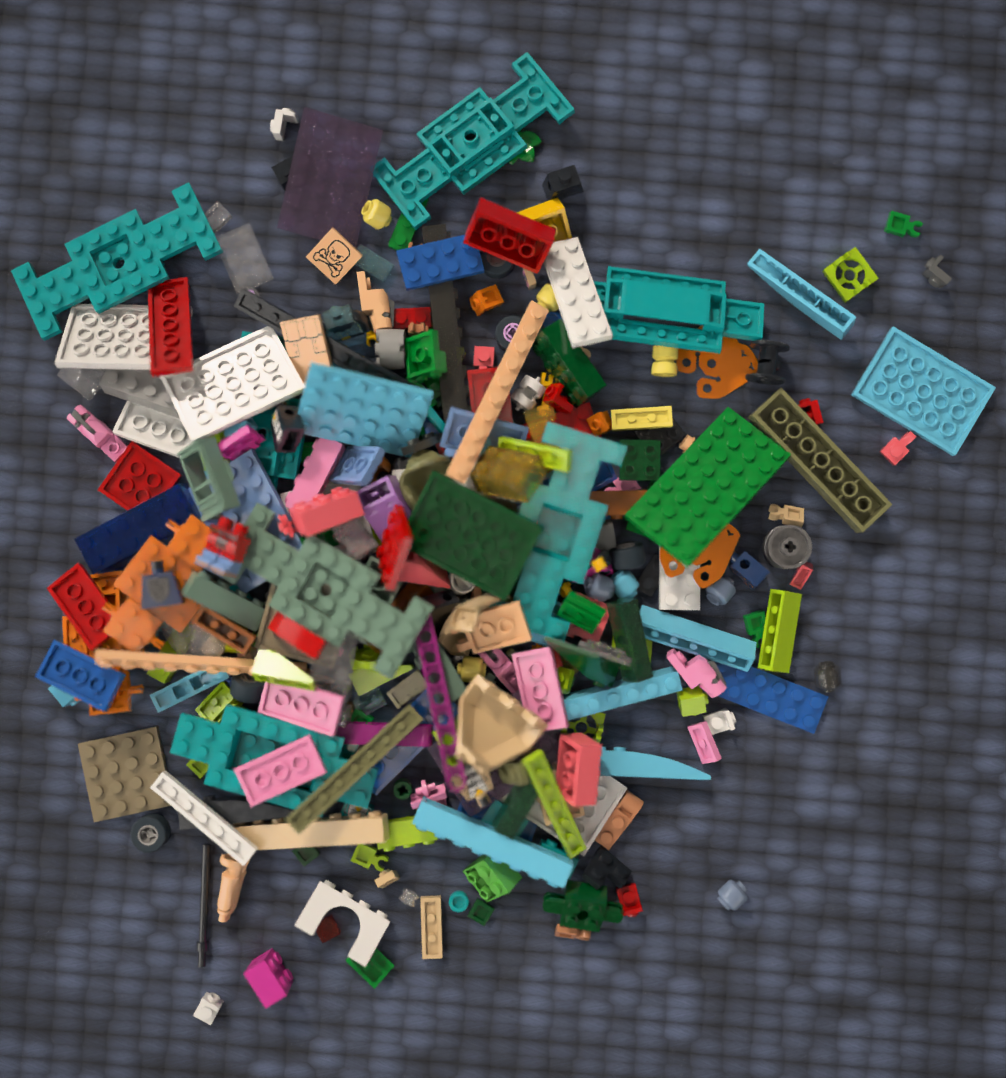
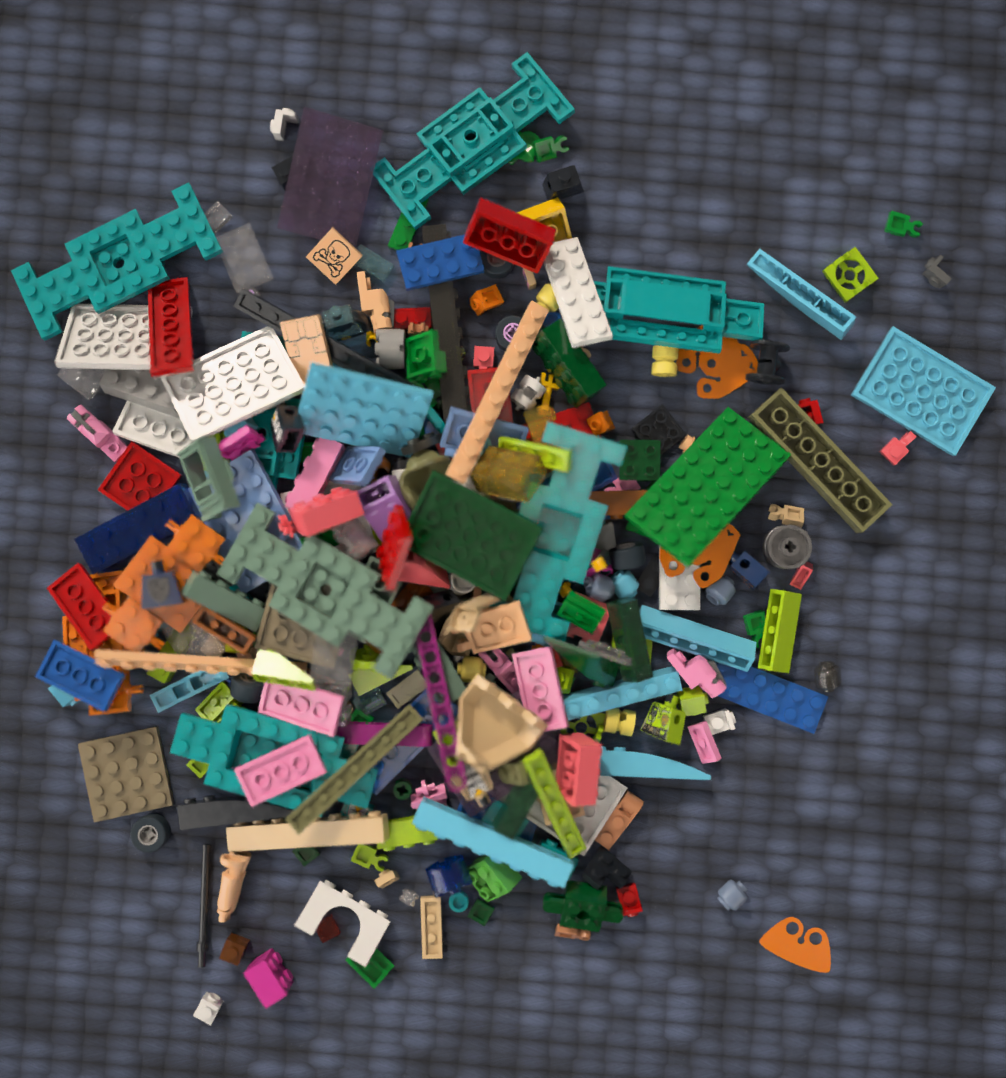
(204, 818): white plate -> none
(225, 548): hips -> none
(234, 949): none -> reddish brown brick
(298, 635): slope -> none
(376, 214): light yellow head -> none
(448, 875): none -> clear blue brick
(546, 148): none -> green plate
(555, 400): red bracket -> none
(619, 721): none -> light yellow wheel
(641, 418): light yellow plate -> none
(665, 720): none -> lime torso
(787, 947): none -> orange piece

